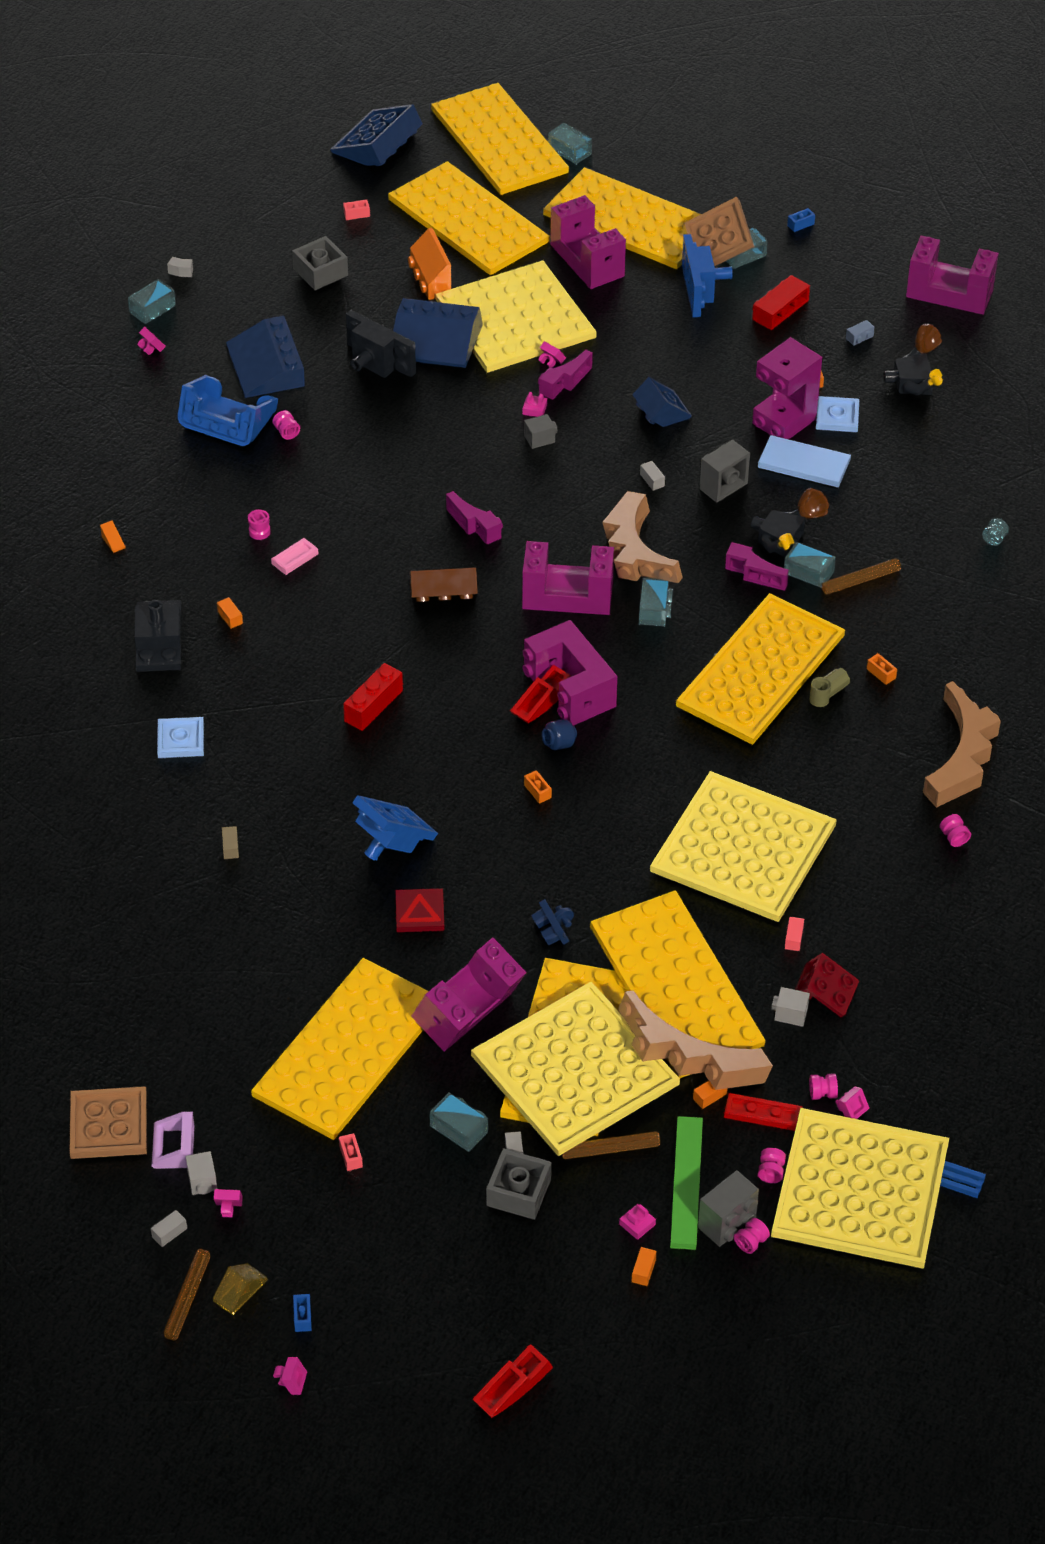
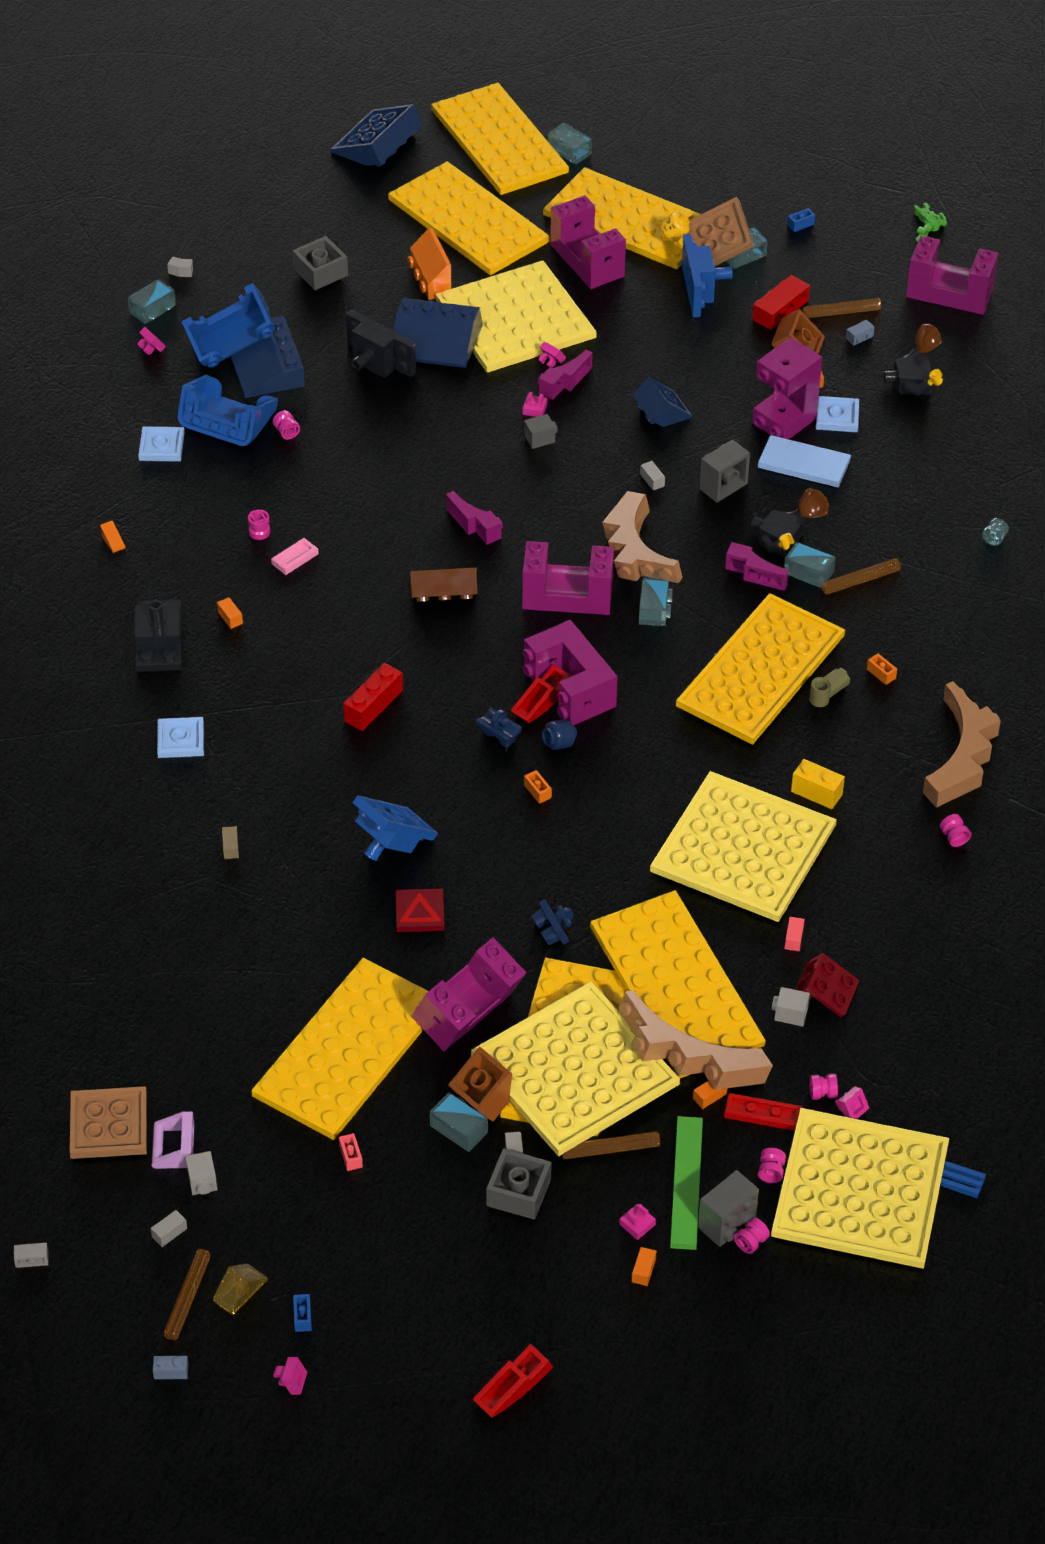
(31, 1255): none -> light grey piece
(161, 444): none -> light blue tile
(170, 1367): none -> sand blue piece
(227, 1200): dark pink tile -> none
(230, 328): none -> blue windscreen
(356, 209): coral piece -> none
(484, 1084): none -> dark orange slope
(498, 725): none -> dark blue hips
(675, 226): none -> yellow head
(800, 329): none -> dark orange slope
(817, 784): none -> yellow brick
(842, 308): none -> clear orange axle
(931, 220): none -> bright green piece

